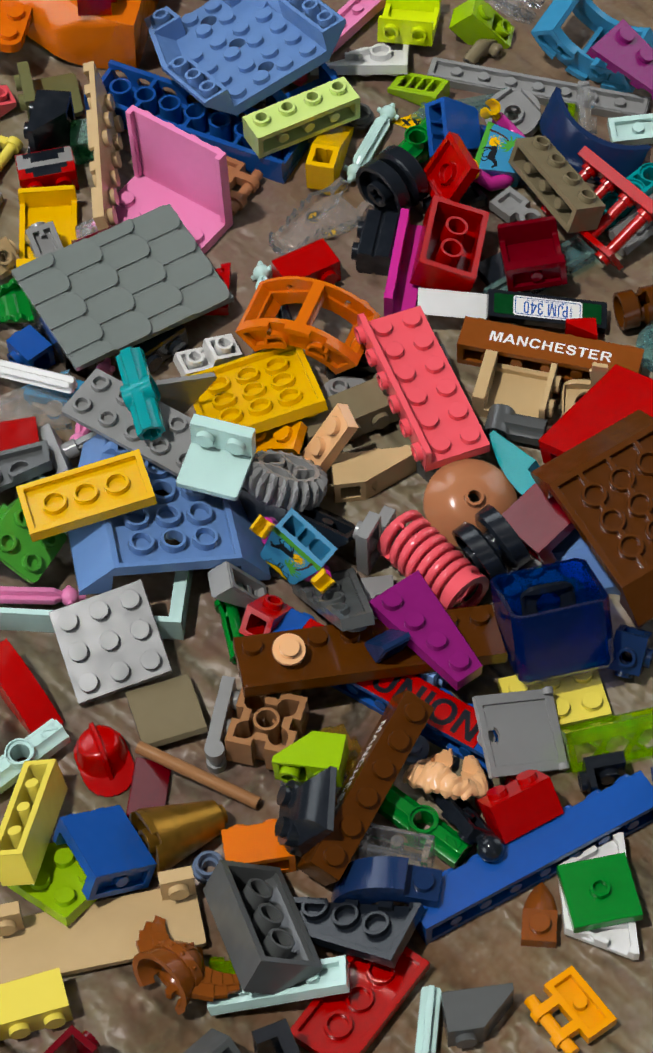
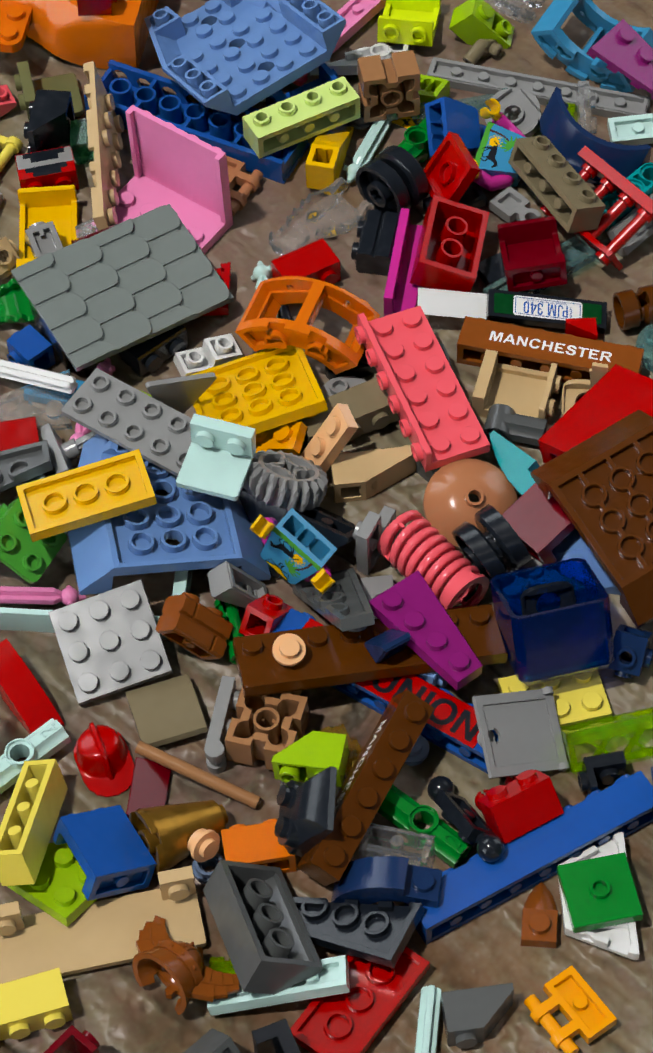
(140, 393): teal piece -> none
(194, 626): none -> dark orange brick
(203, 844): none -> light nougat plate
(389, 86): none -> medium nougat brick
(436, 776): light nougat piece -> none

